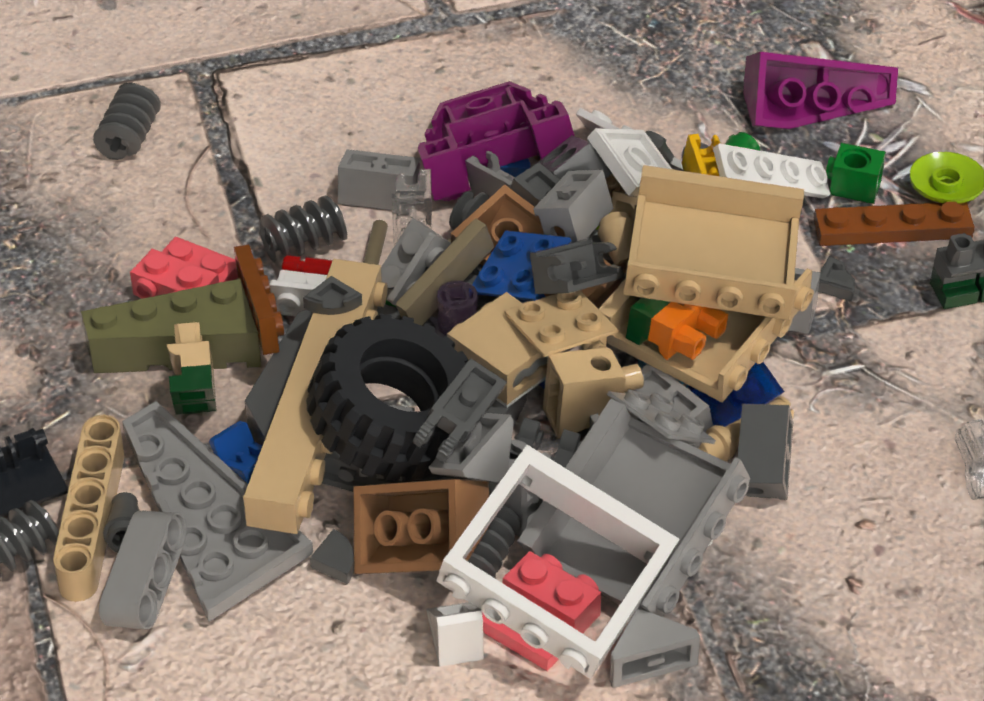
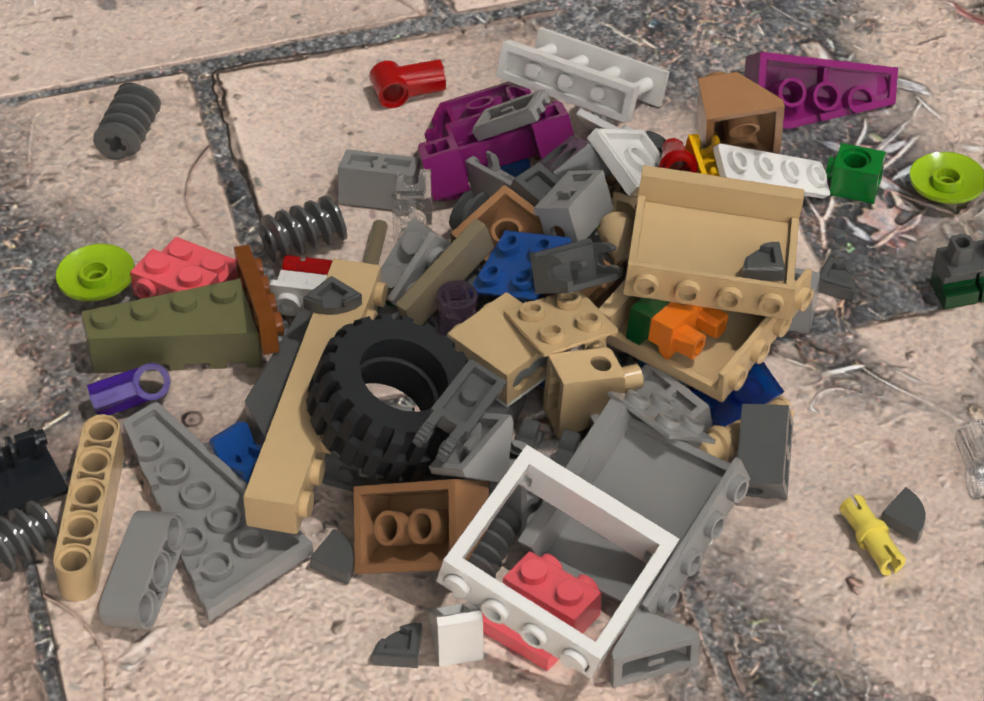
(95, 272): none -> lime dish
(122, 510): dark grey cone -> none
(125, 390): none -> dark purple piece
(192, 362): hips -> none
(397, 83): none -> red piece
(400, 648): none -> dark grey tile
(511, 115): none -> light grey tile
(582, 74): none -> white fence
(677, 156): none -> red cone
(738, 113): none -> medium nougat slope
(765, 263): none -> dark grey tile
(872, 535): none -> light yellow pin
(892, 223): dark orange plate -> none
(906, 515): none -> dark grey tile

